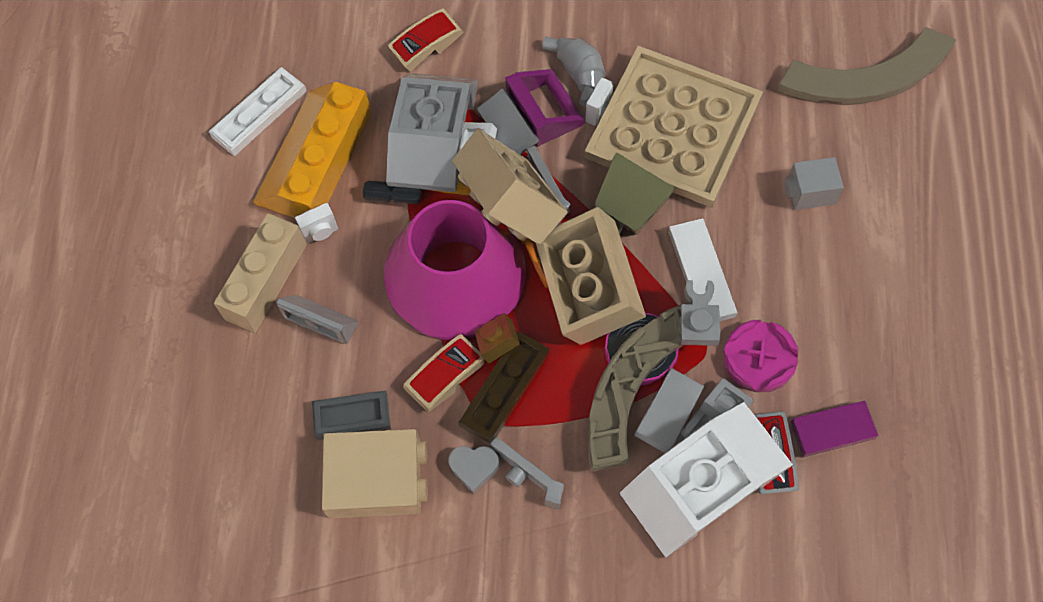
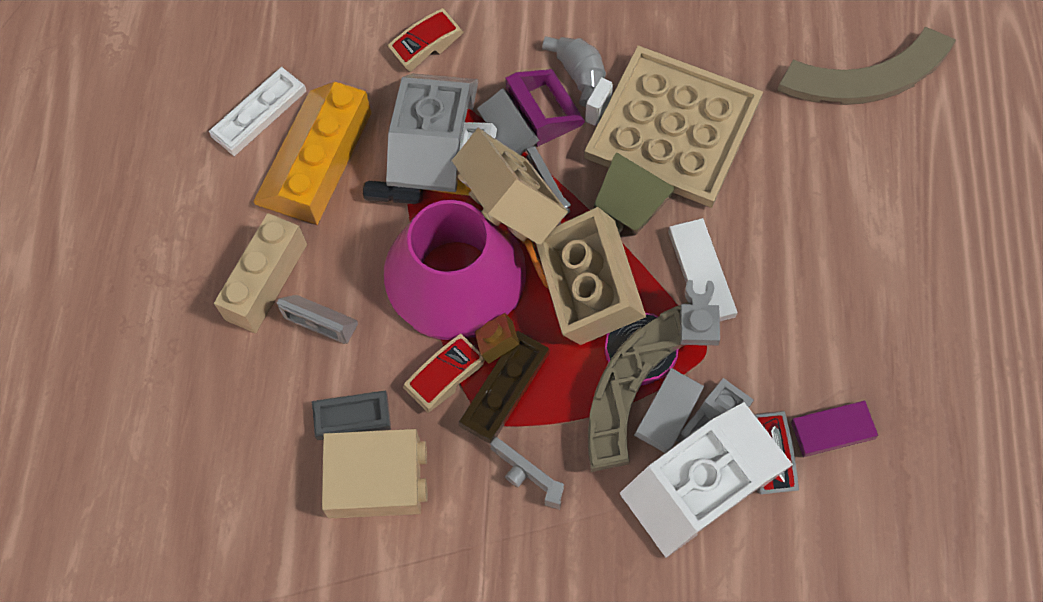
(317, 223): white plate -> none
(473, 466): light grey tile -> none
(760, 356): dark pink tile -> none
(814, 183): light grey brick -> none

